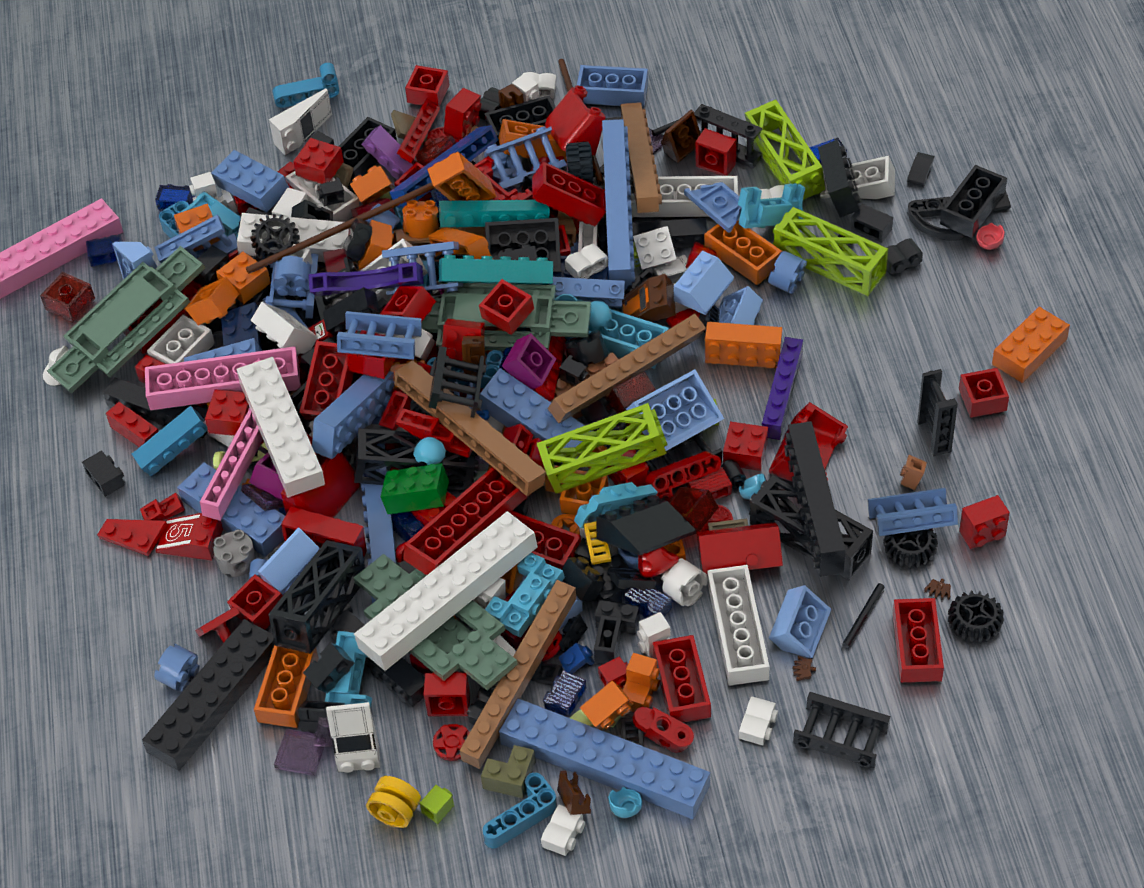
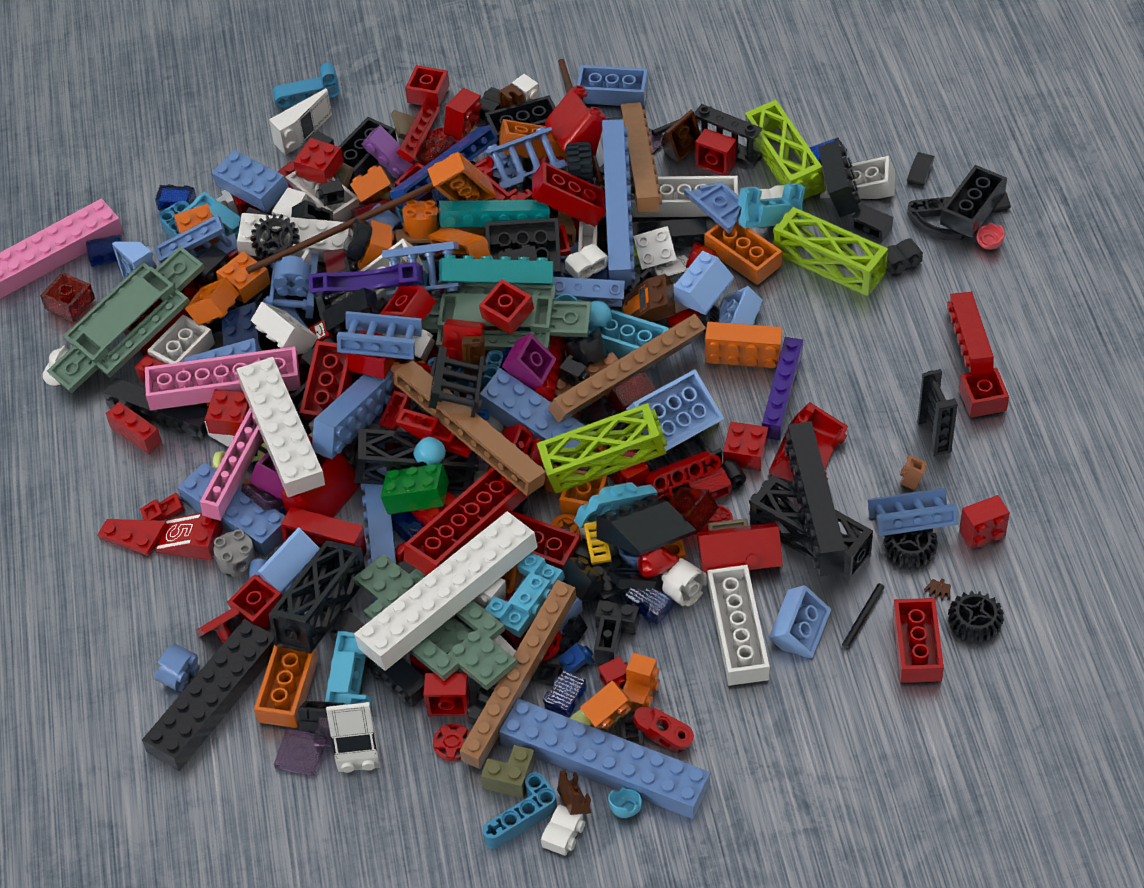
(103, 473): black brick -> none
(170, 441): dark azure brick -> none
(203, 183): white brick -> none
(329, 668): black brick -> none
(393, 801): yellow wheel -> none
(437, 804): lime brick -> none
(546, 83): white brick -> none
(651, 630): white brick -> none
(682, 679): red brick -> none
(751, 486): medium azure hair -> none
(757, 721): white brick -> none
(787, 271): medium blue brick -> none
(803, 668): reddish brown piece -> none
(847, 712): black fence -> none
(970, 333): none -> red brick
(1030, 344): orange brick -> none

